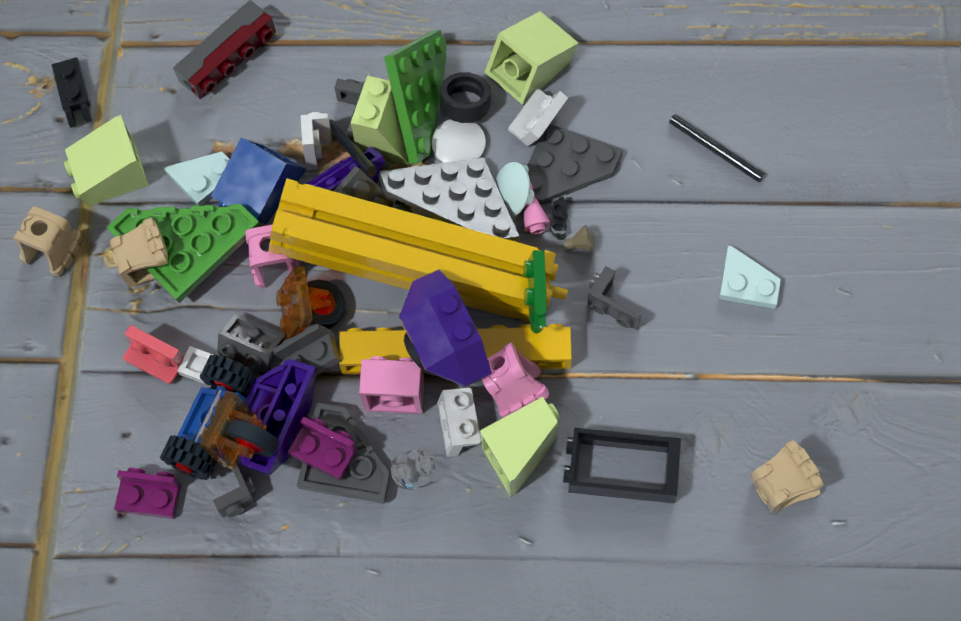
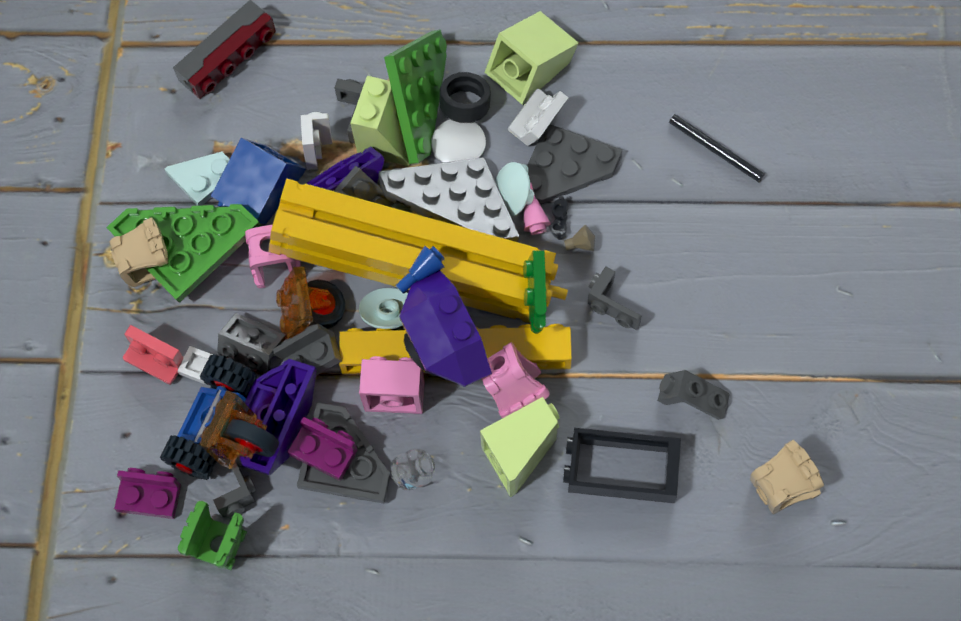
(48, 234): tan piece -> none
(72, 89): black hinge -> none
(105, 164): yellowish green slope -> none
(203, 529): none -> bright green piece
(352, 149): black bar -> none
(382, 308): none -> light aqua dish
(426, 264): none -> blue cone
(458, 420): white bracket -> none
(694, 391): none -> dark grey bracket
(748, 281): light aqua wing -> none

